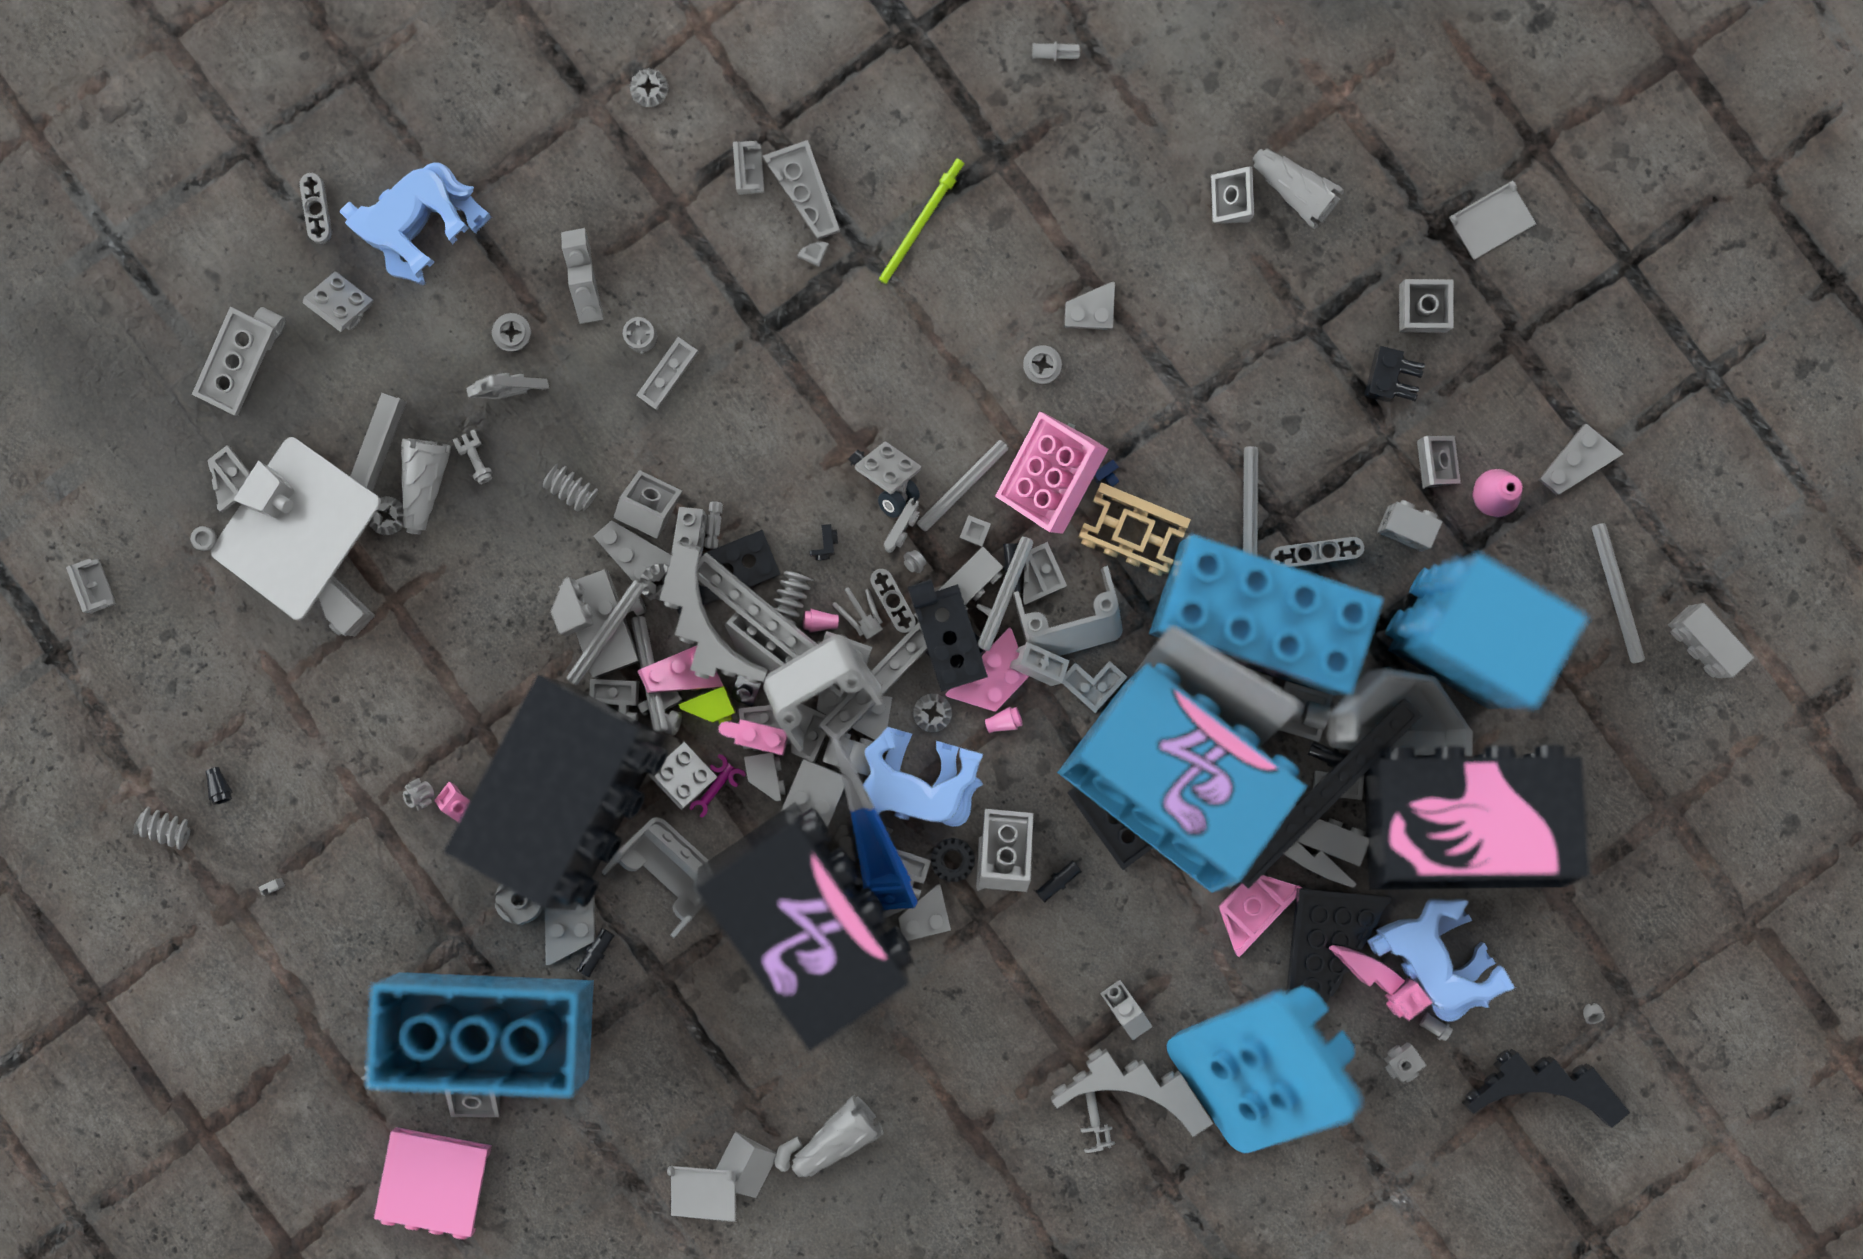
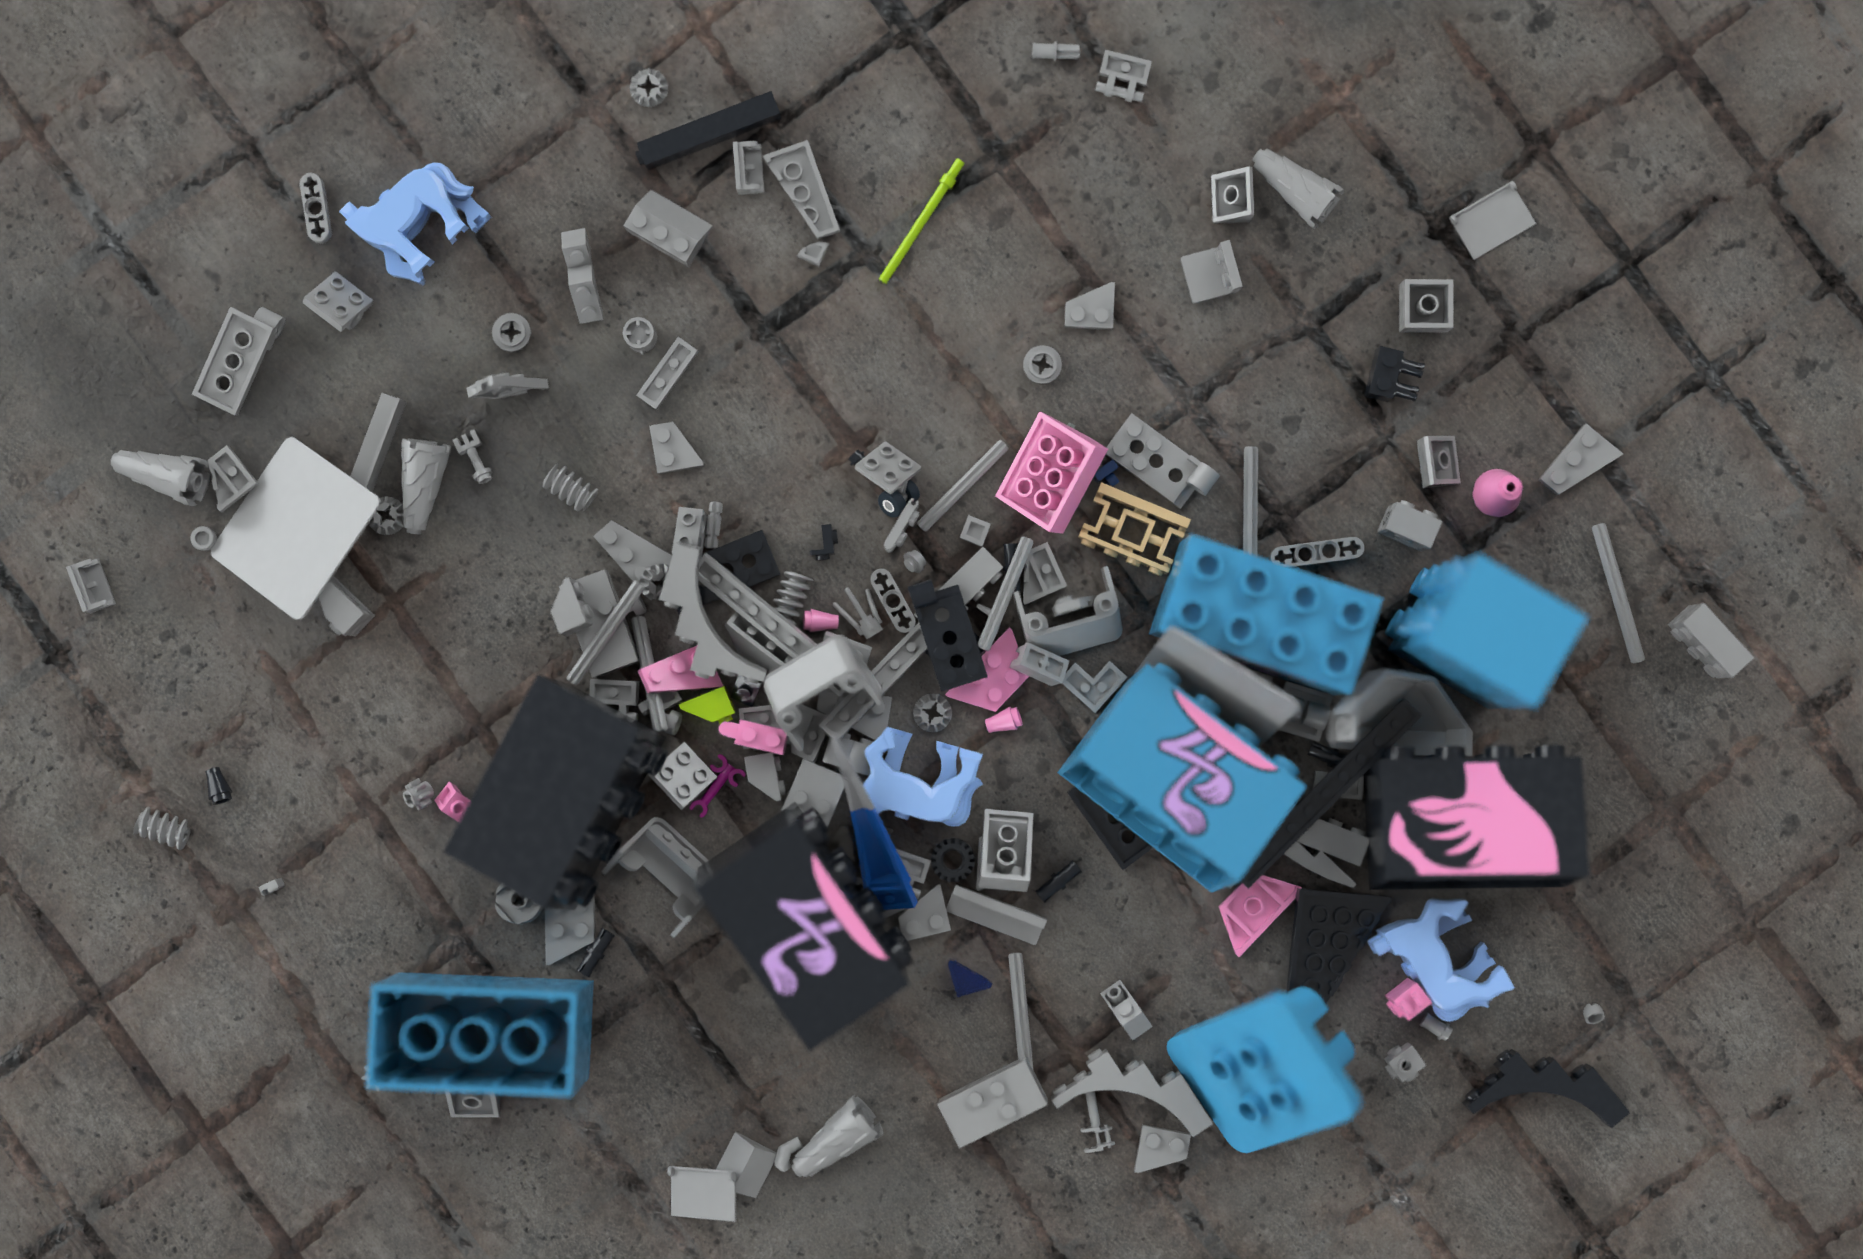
(174, 476): none -> light grey cone
(266, 492): torso -> none
(431, 1182): bright pink panel -> none
(647, 504): light grey slope -> none
(668, 227): none -> light grey slope
(672, 449): none -> light grey wing
(708, 131): none -> black brick
(966, 980): none -> clear blue slope
(992, 1102): none -> light grey brick
(996, 914): none -> light grey panel
(1020, 1006): none -> light grey axle
(1068, 604): none -> light grey wing
(1125, 69): none -> light grey plate
(1160, 1147): none -> light grey wing
(1194, 473): none -> light grey hinge
(1211, 273): none -> light grey bracket
(1368, 969): bright pink slope -> none

